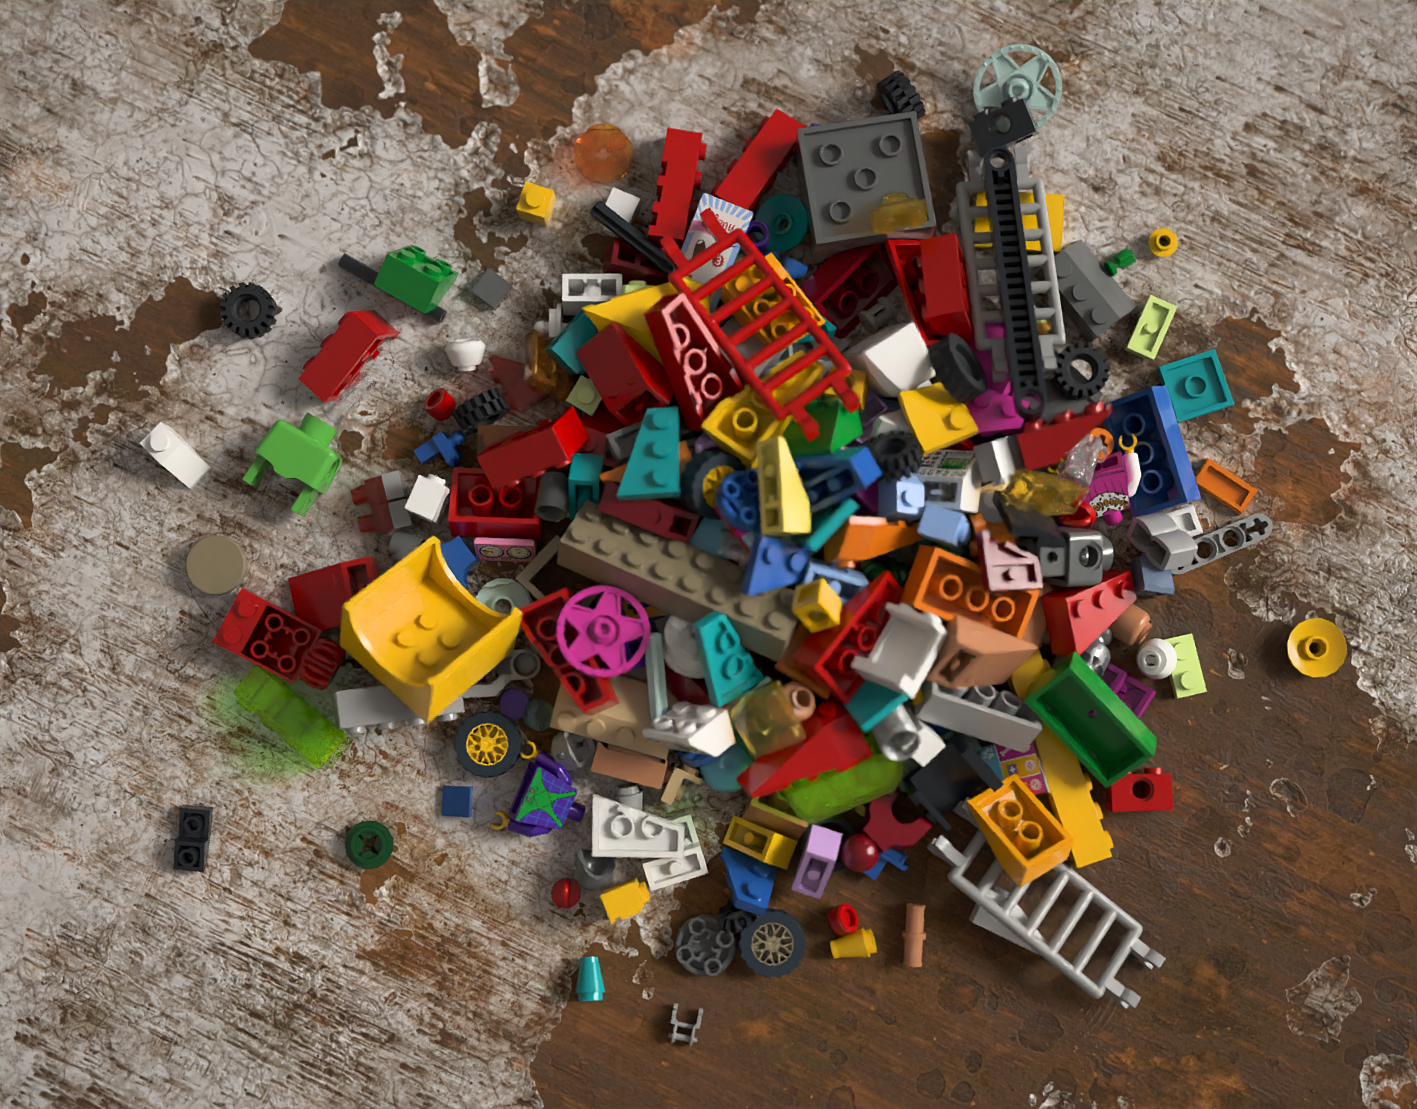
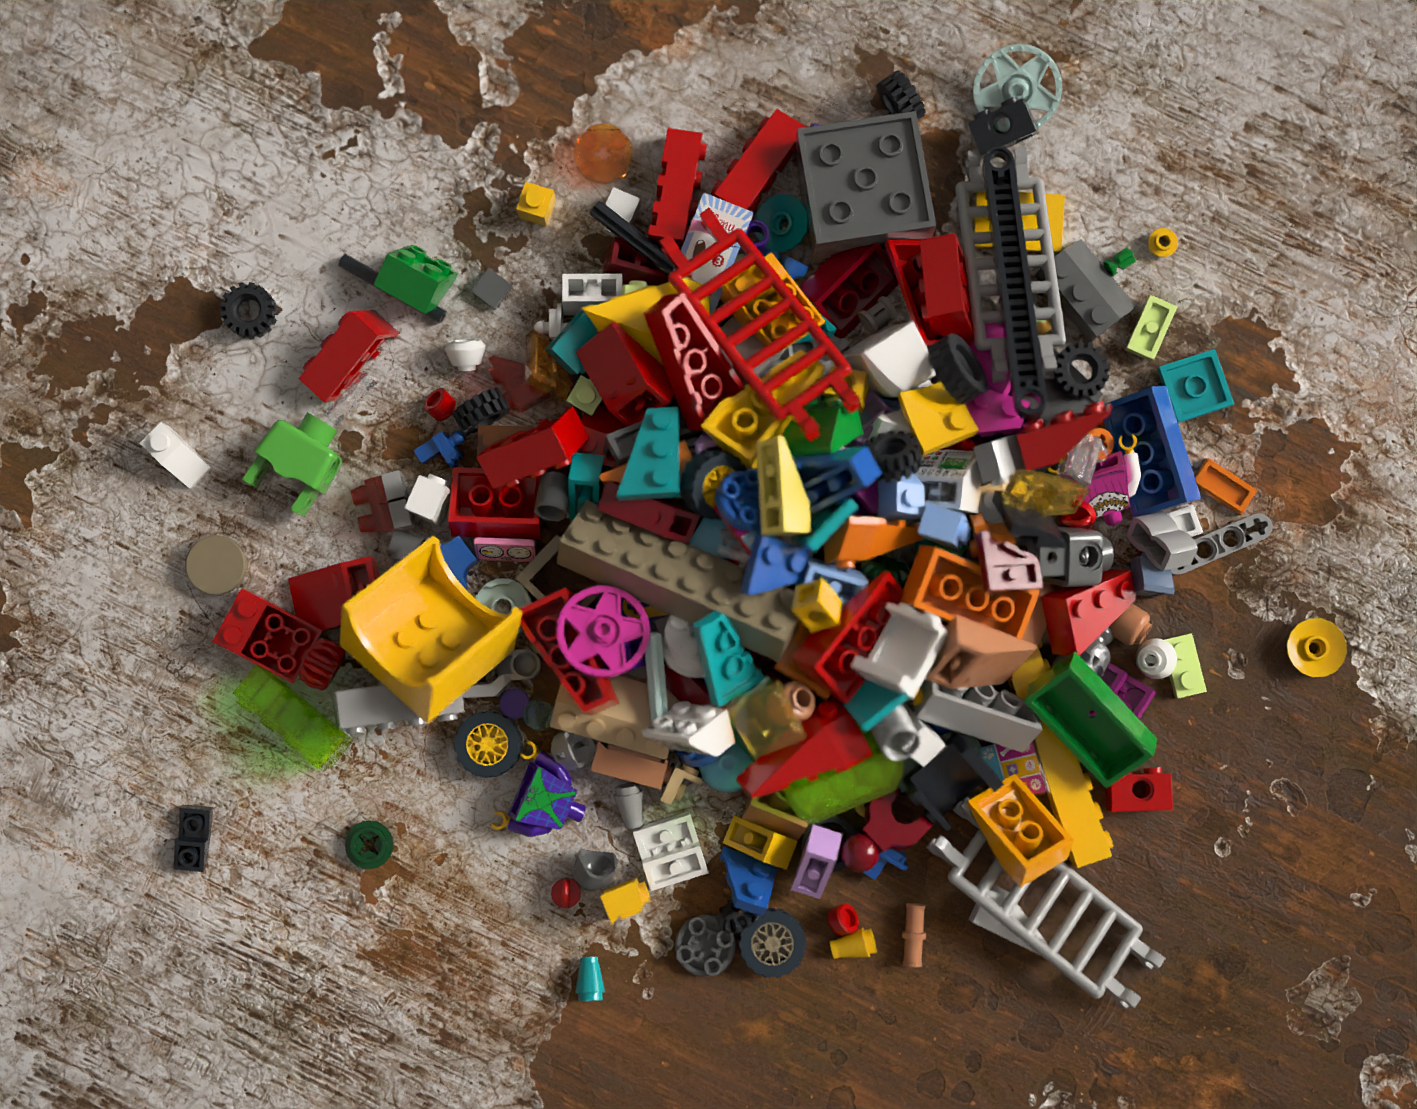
(457, 801): blue slope -> none
(633, 833): white wing -> none
(682, 1037): light grey piece -> none
(898, 212): clear yellow piece -> none

